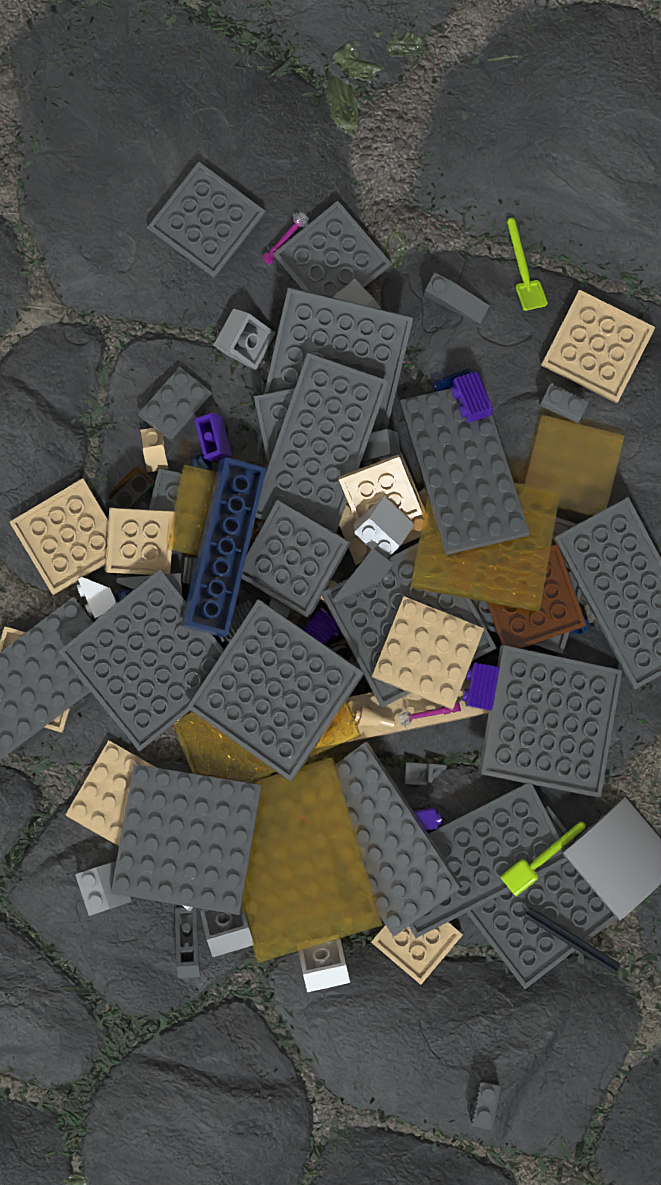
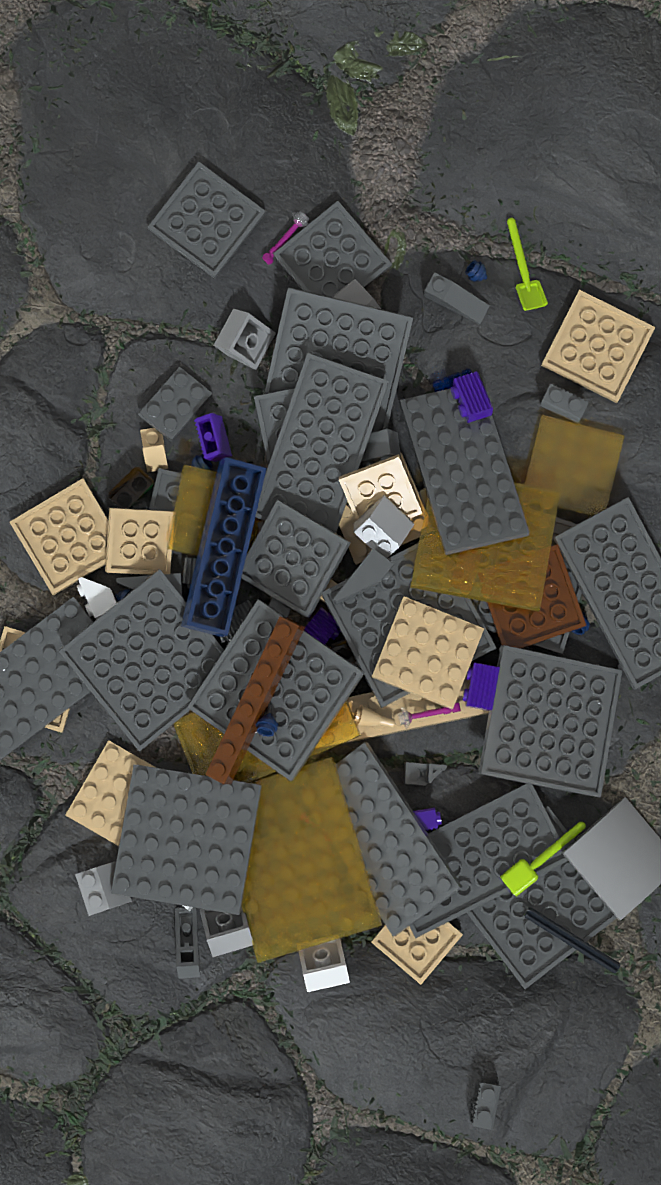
(255, 700): none -> reddish brown brick
(267, 725): none -> dark blue plate
(476, 271): none -> dark blue plate

